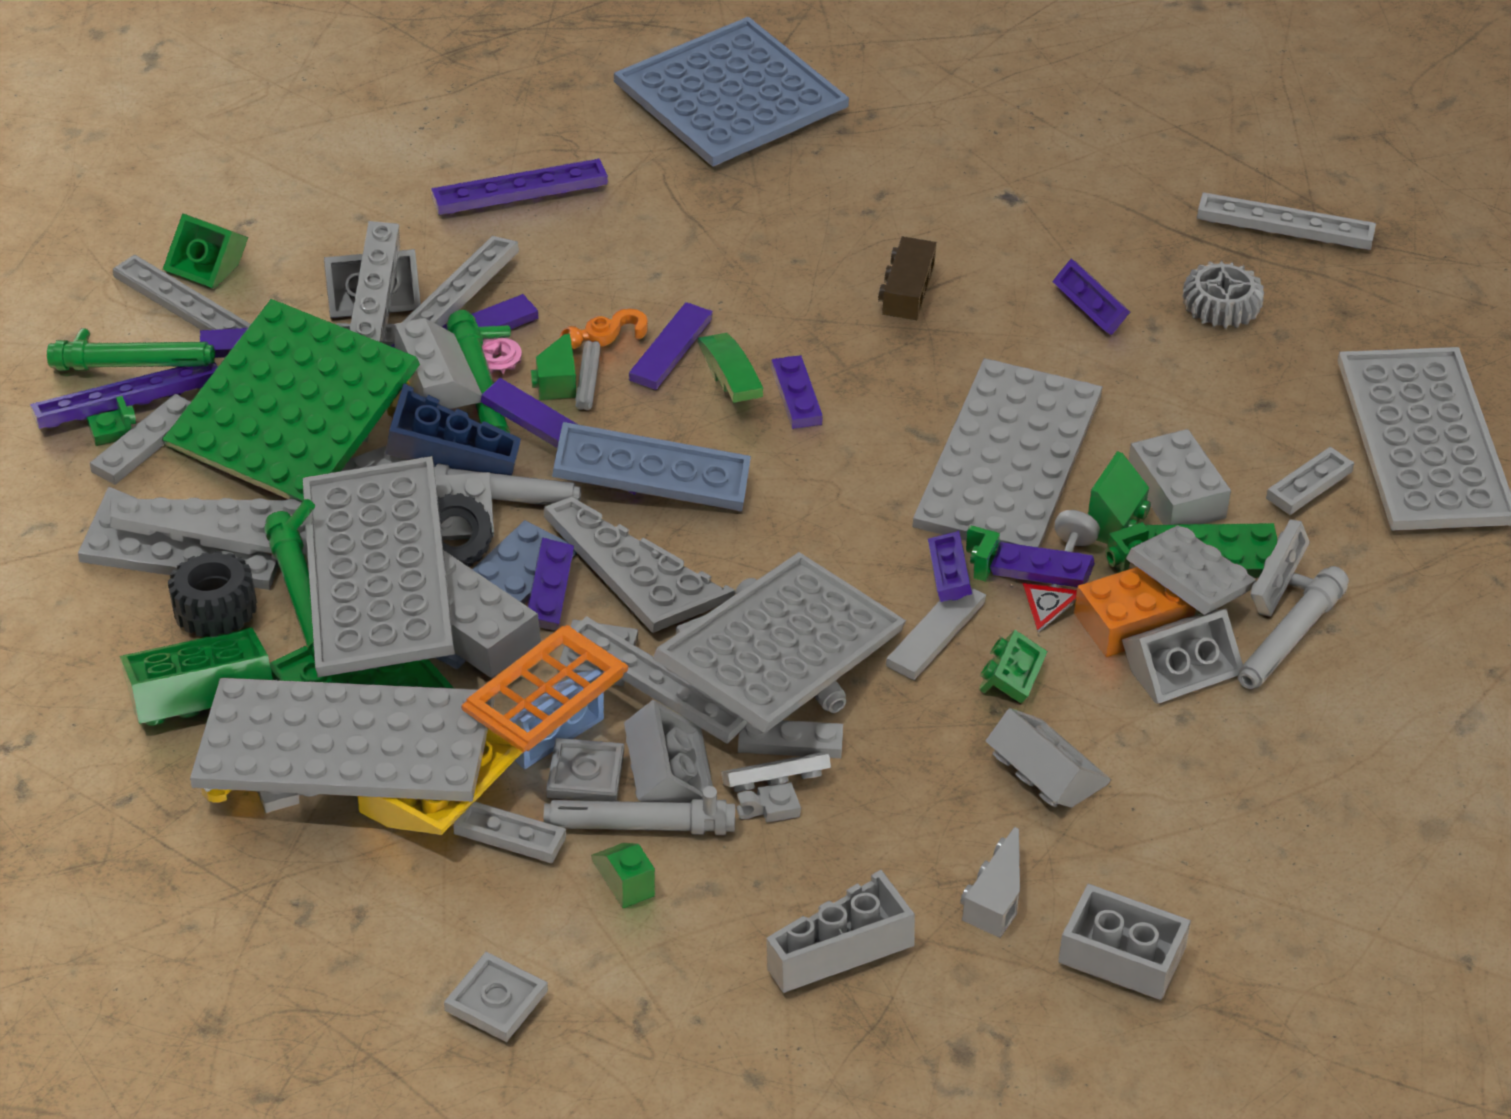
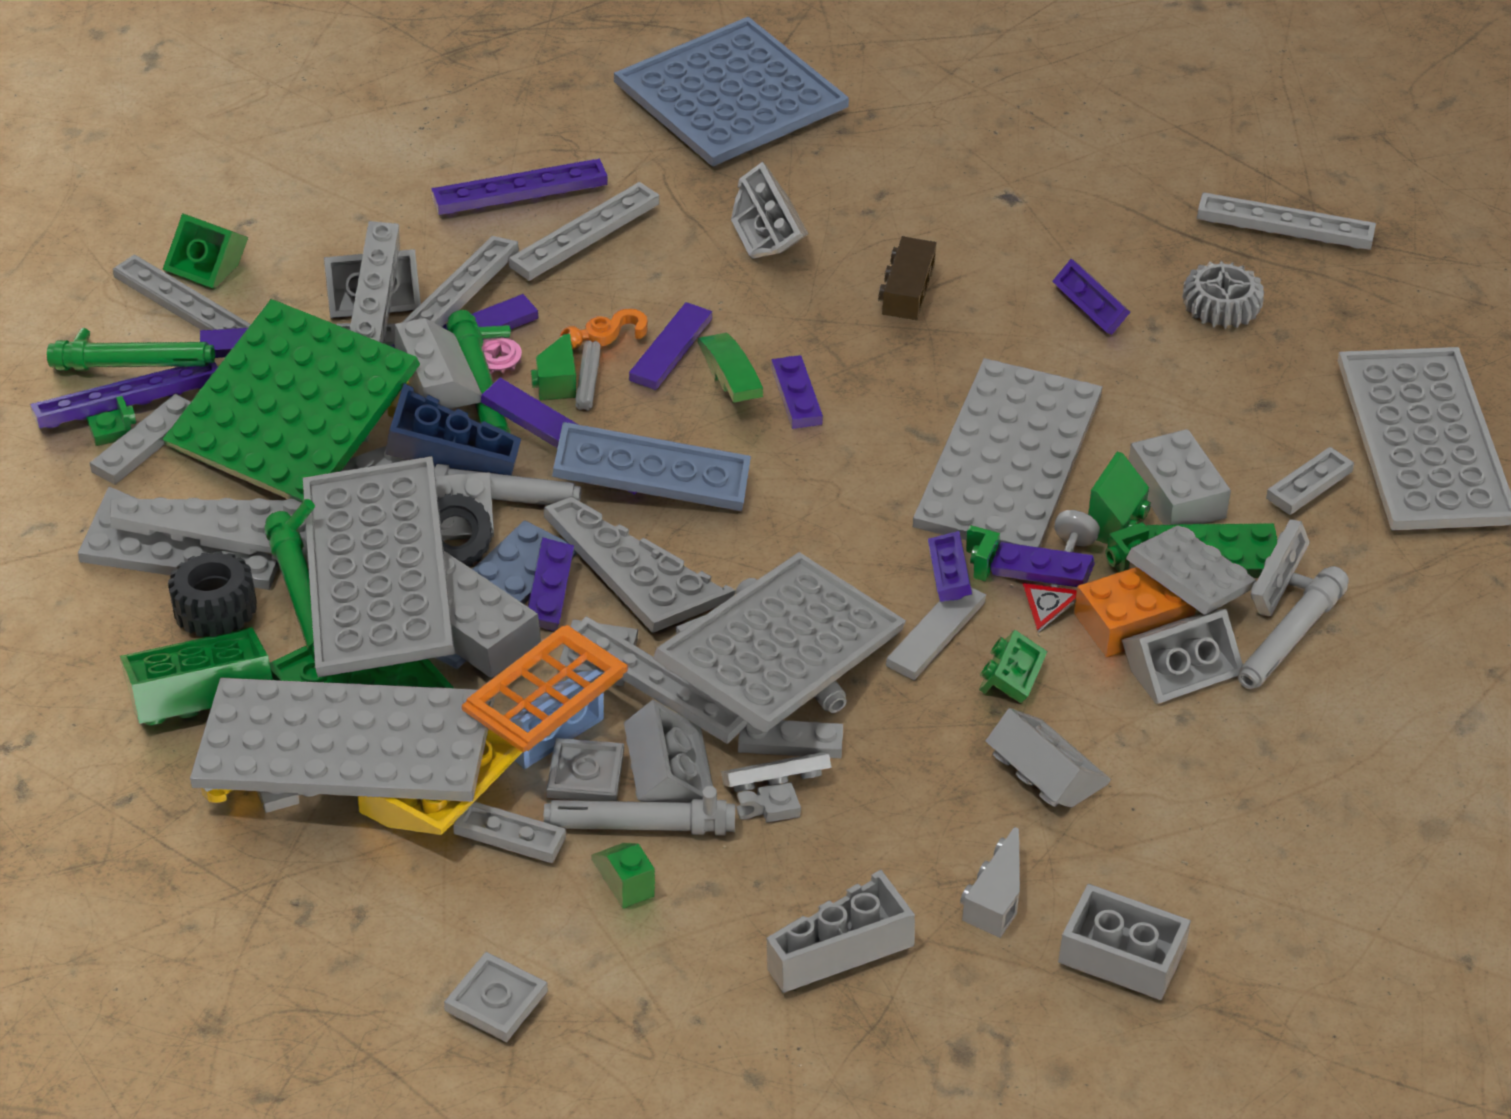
(583, 231): none -> light grey plate
(765, 214): none -> light grey wedge

